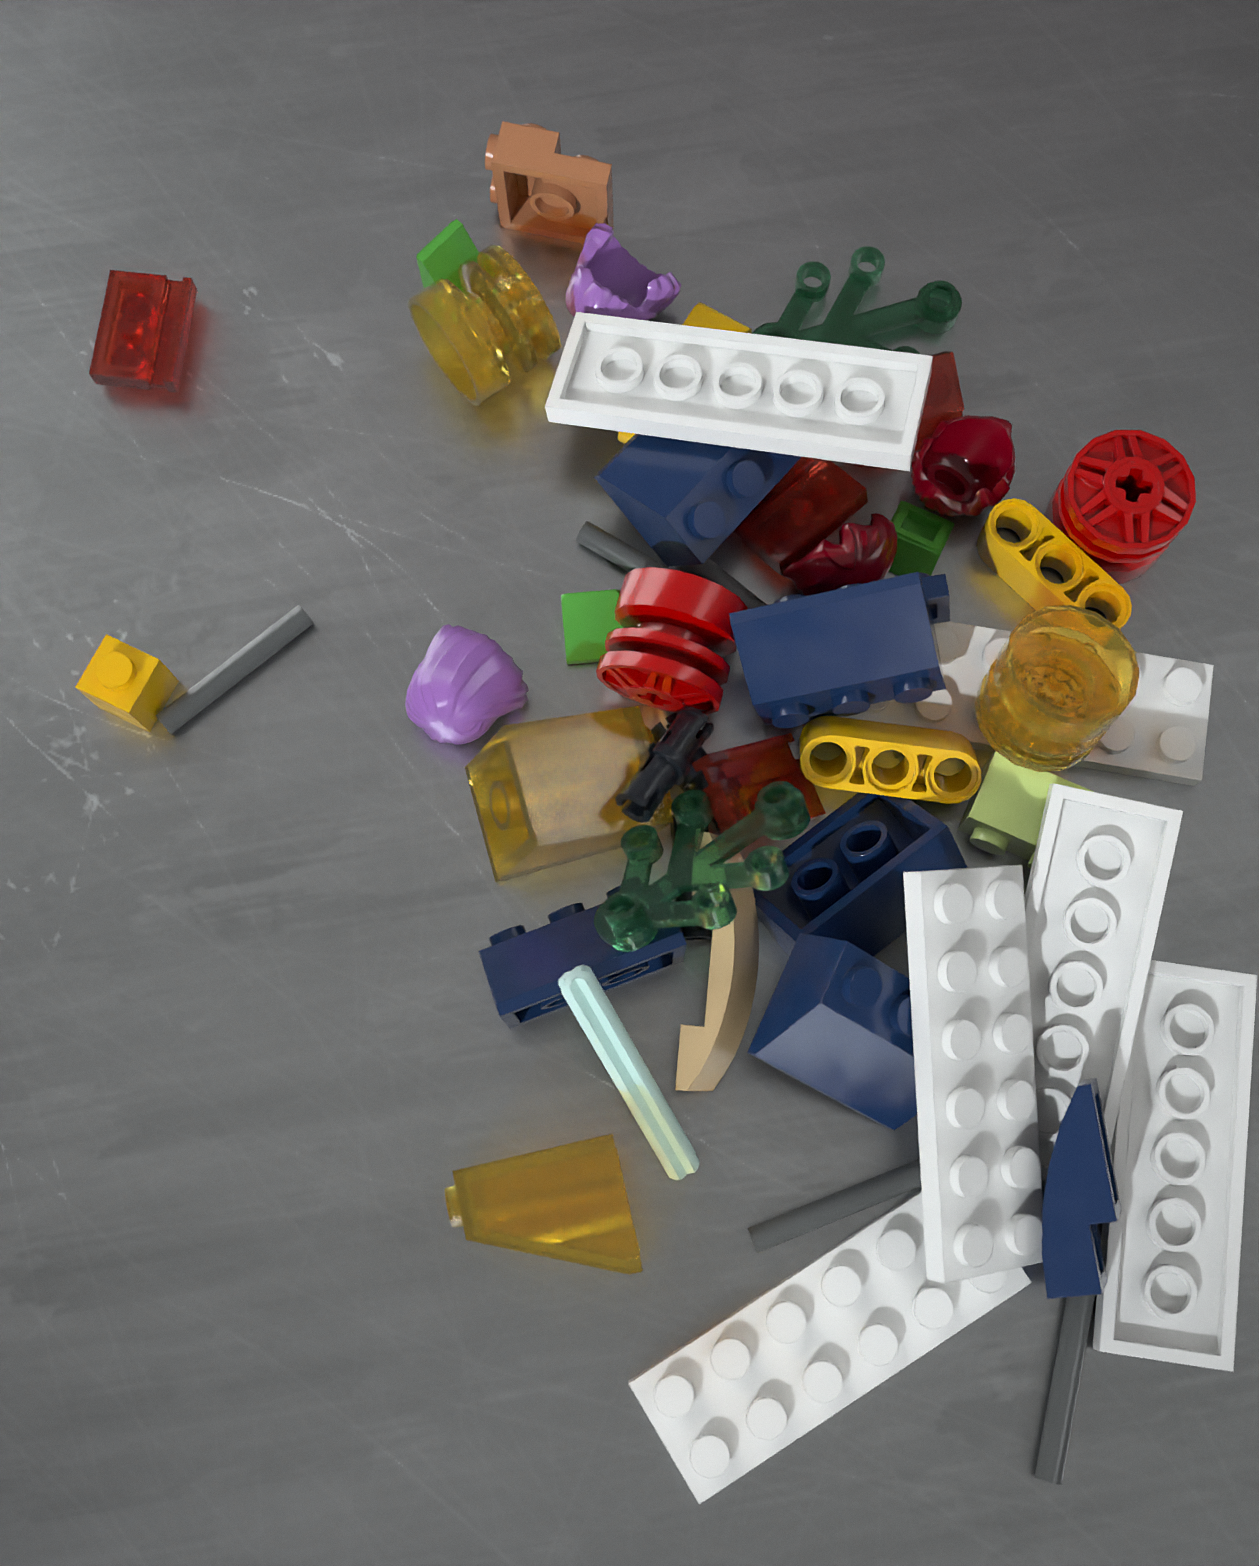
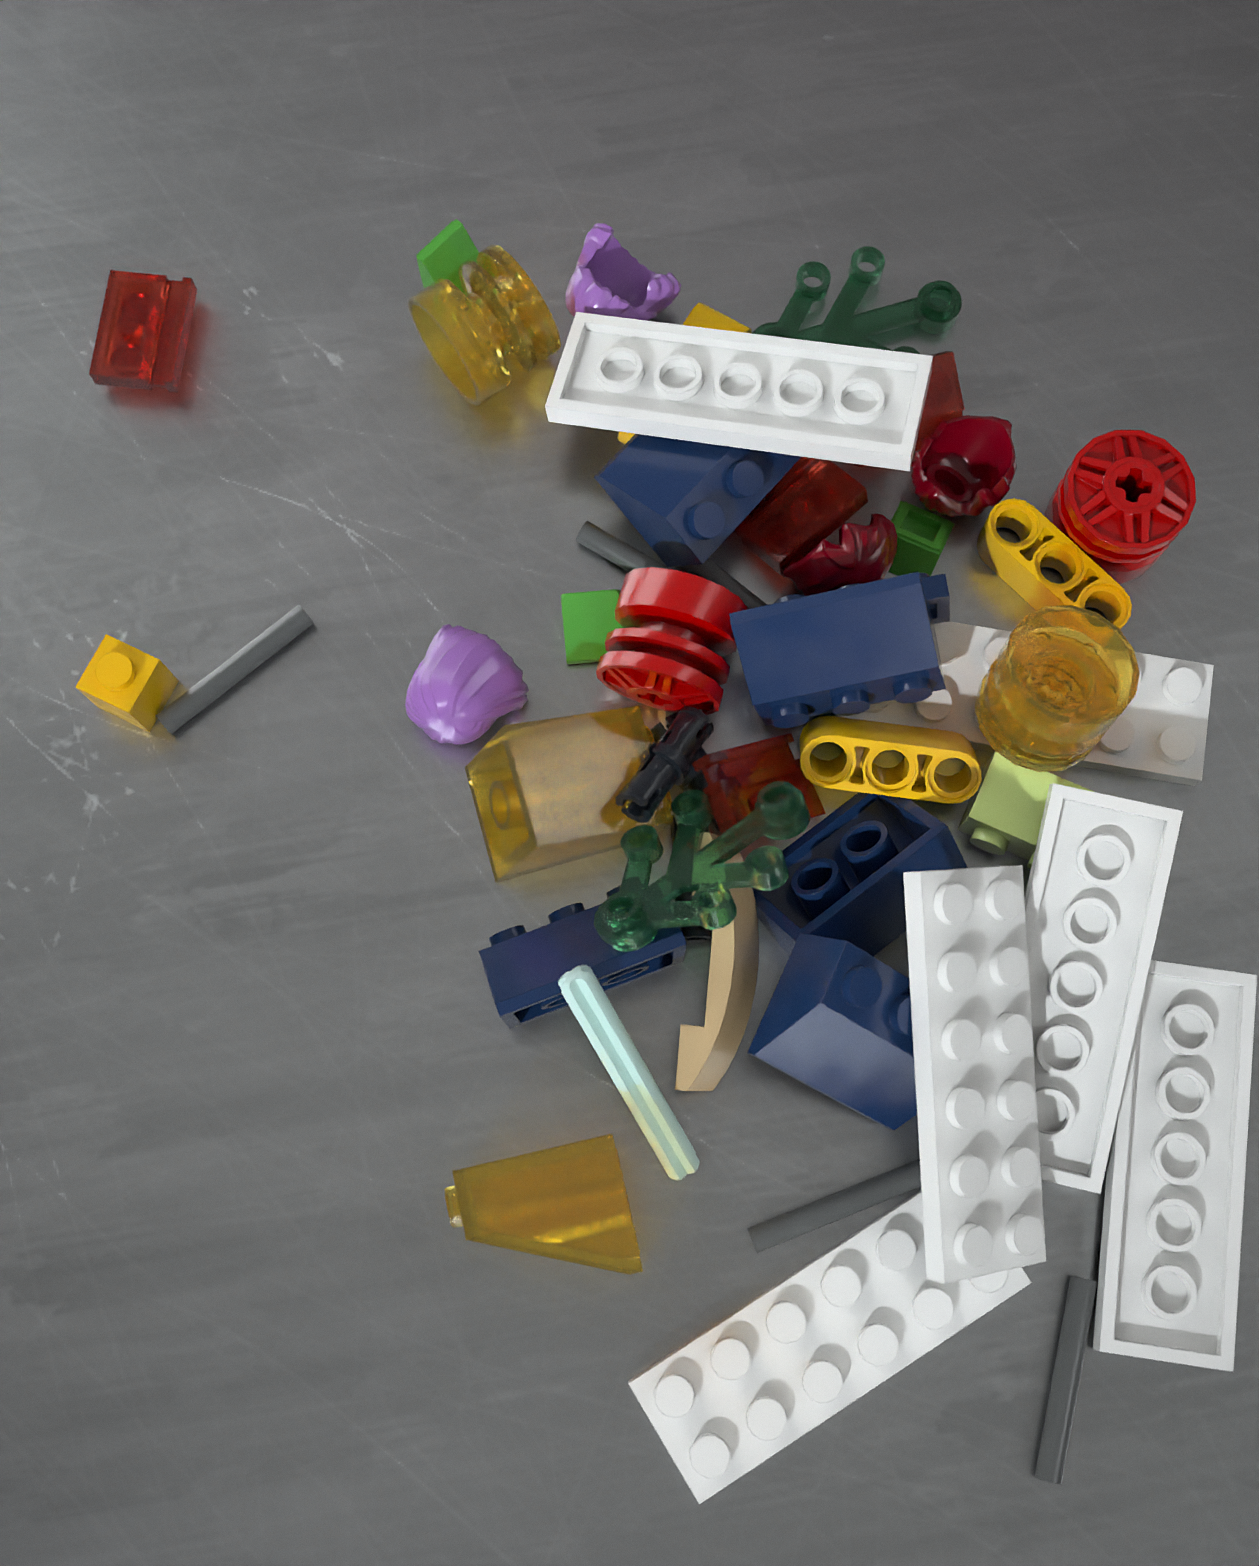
(542, 188): nougat plate -> none
(1077, 1197): dark blue slope -> none

